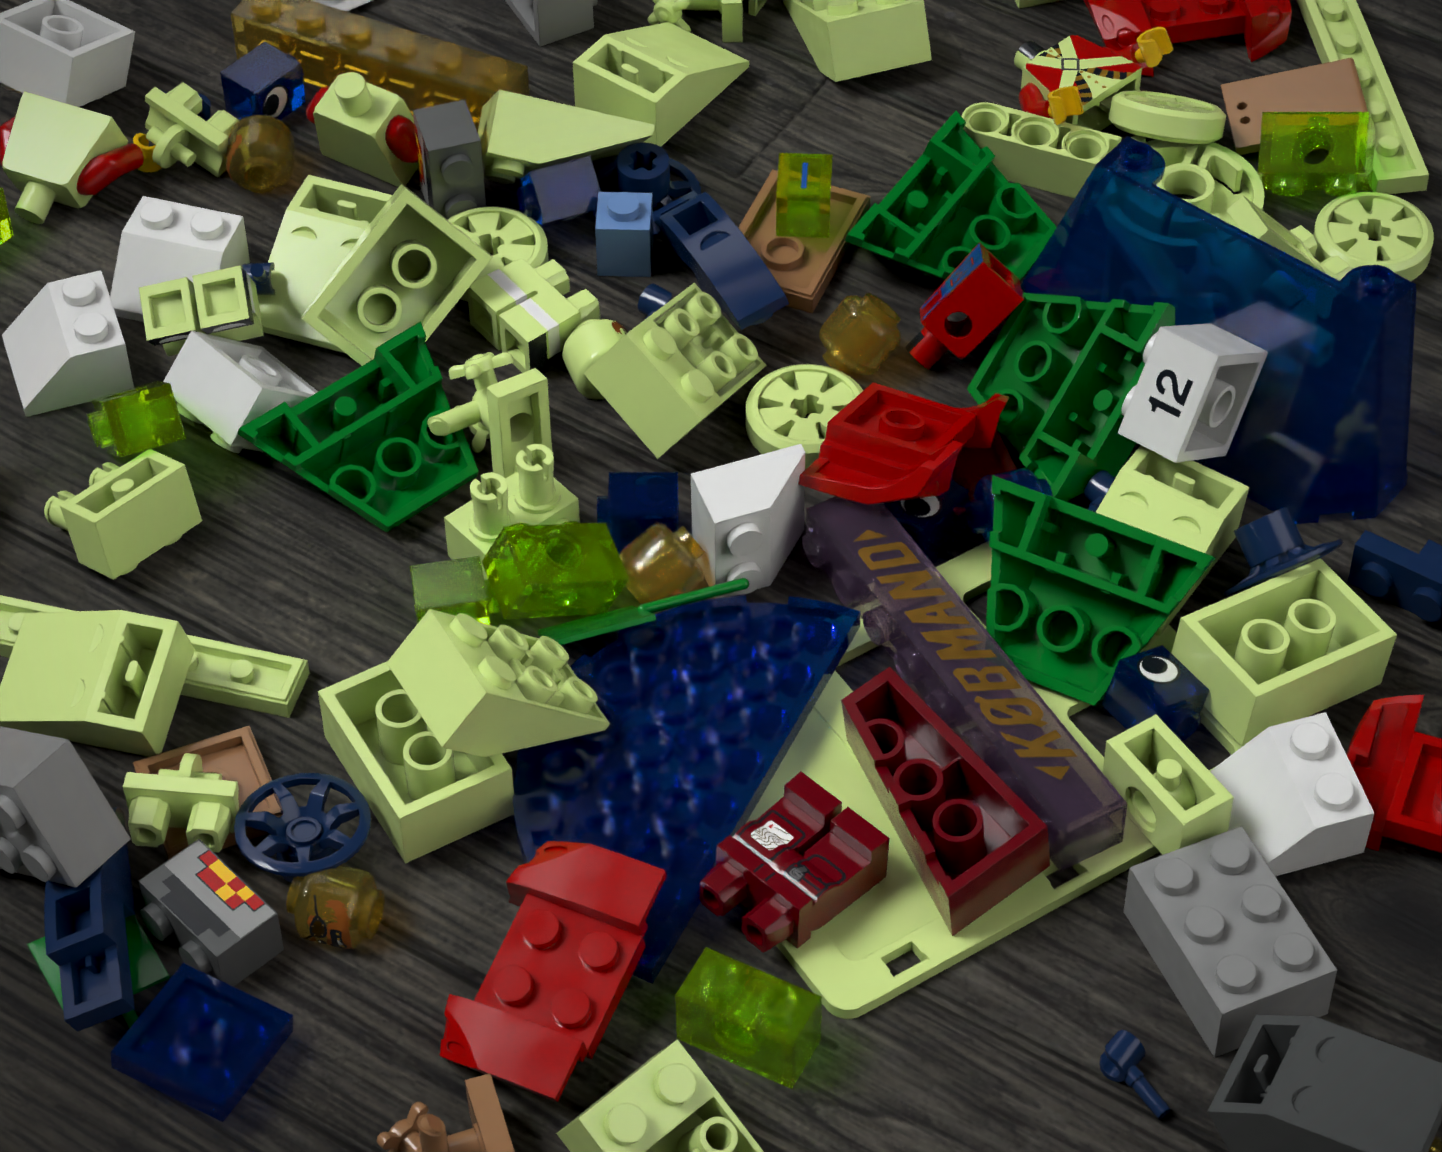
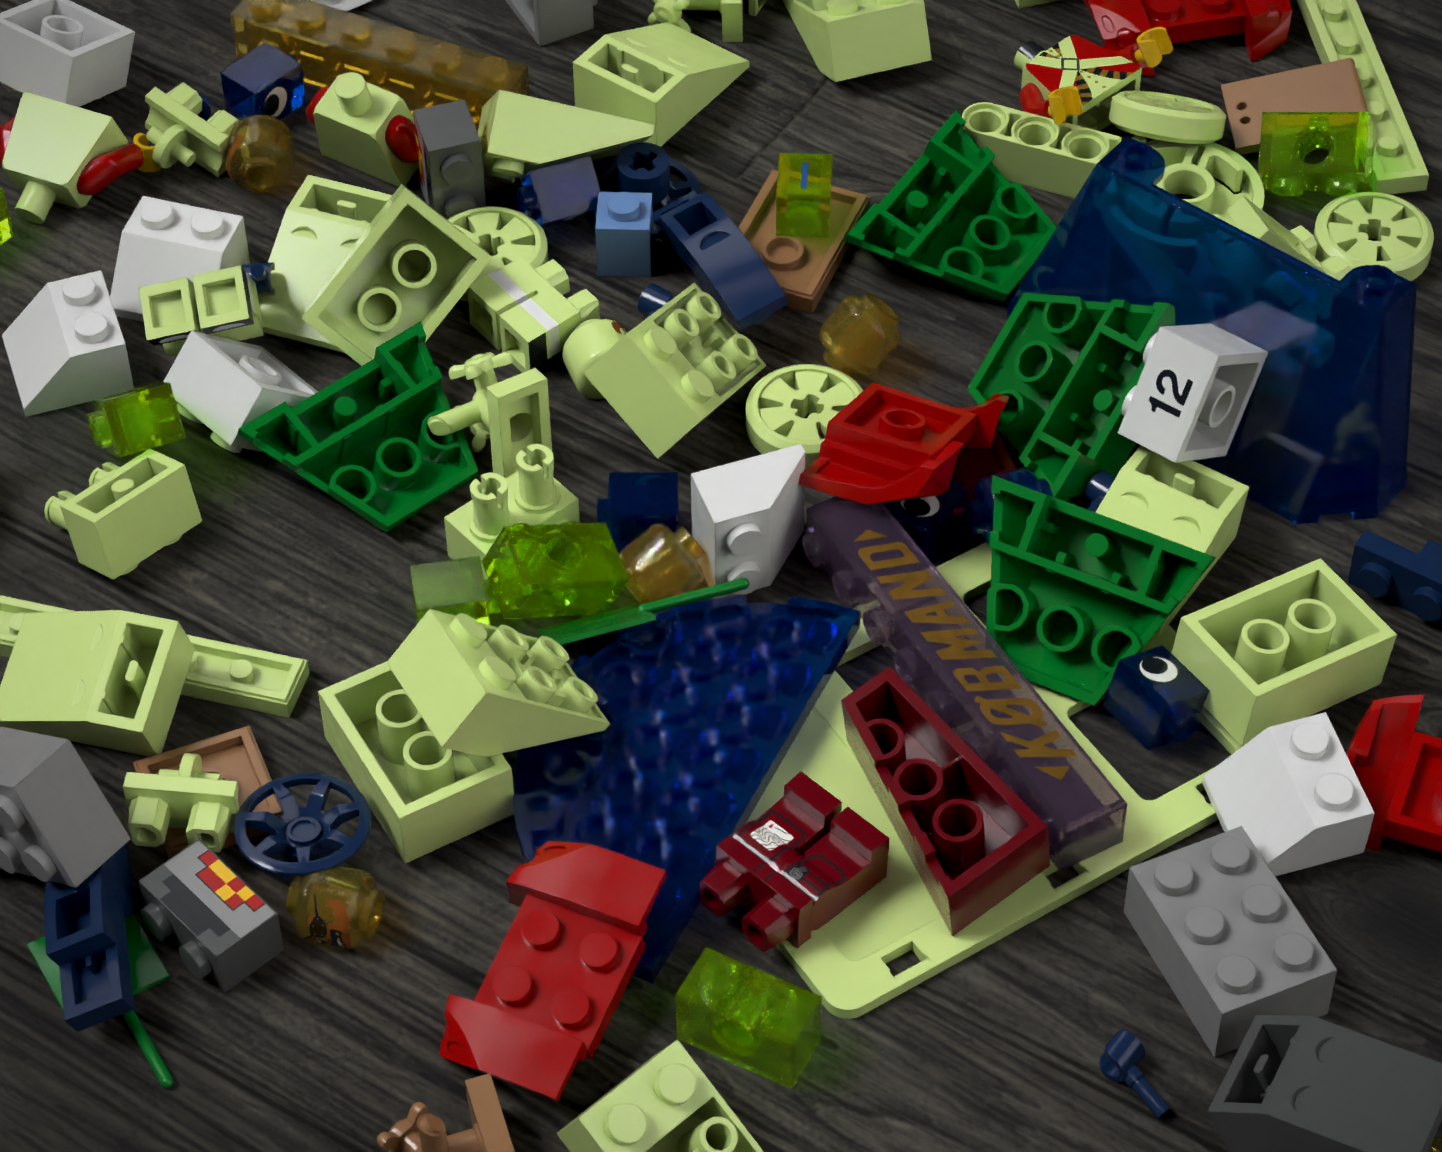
(202, 1042): clear blue plate -> none
(978, 288): red torso -> none
(1166, 786): yellowish green brick -> none
(1275, 547): dark blue wheel -> none

